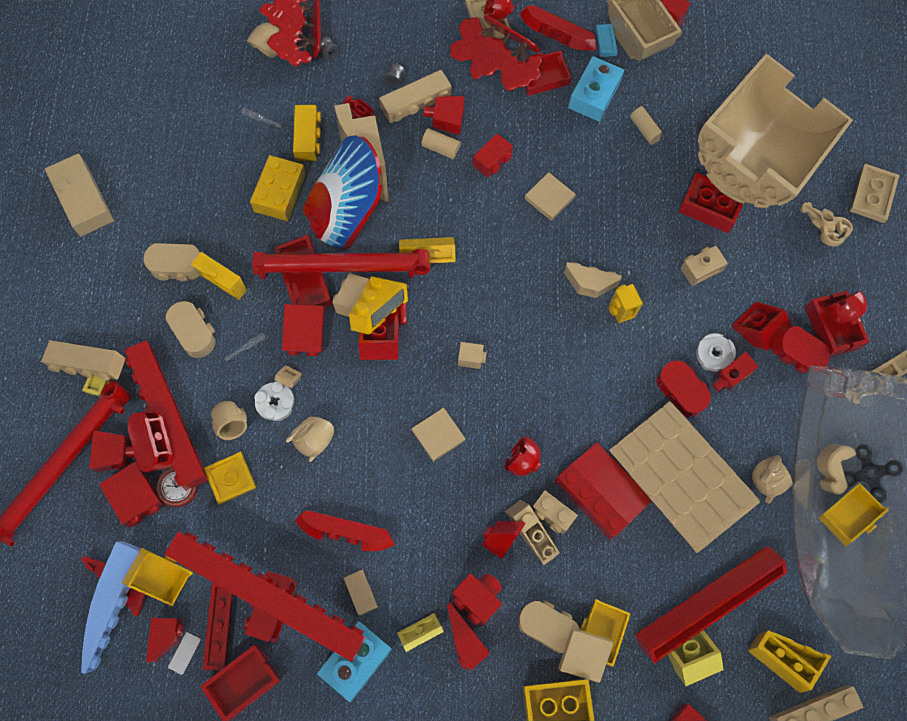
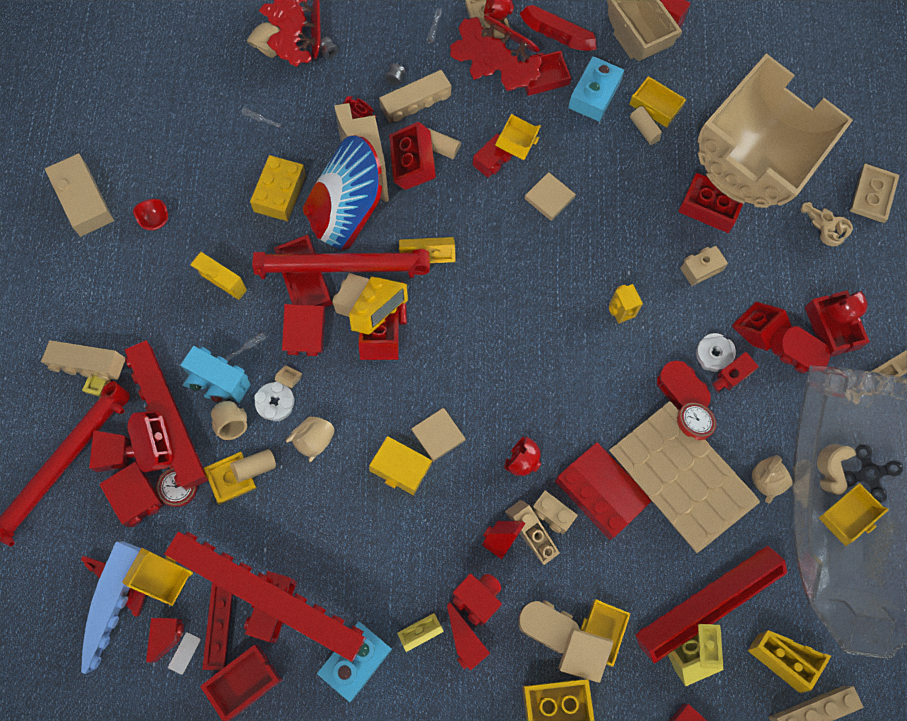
(151, 214): none -> red helmet
(171, 261): tan brick -> none
(191, 329): tan brick -> none
(216, 374): none -> medium azure piece
(253, 465): none -> tan brick
(306, 133): yellow brick -> none
(319, 524): red brick -> none
(360, 593): tan slope -> none
(400, 466): none -> yellow container
(412, 156): none -> red brick
(434, 26): none -> clear piece
(447, 113): red torso -> none
(471, 355): tan brick -> none
(518, 137): none -> yellow container
(591, 280): tan slope -> none
(606, 40): medium azure tile -> none
(658, 101): none -> yellow container
(696, 421): none -> tile
(710, 646): none -> light yellow plate

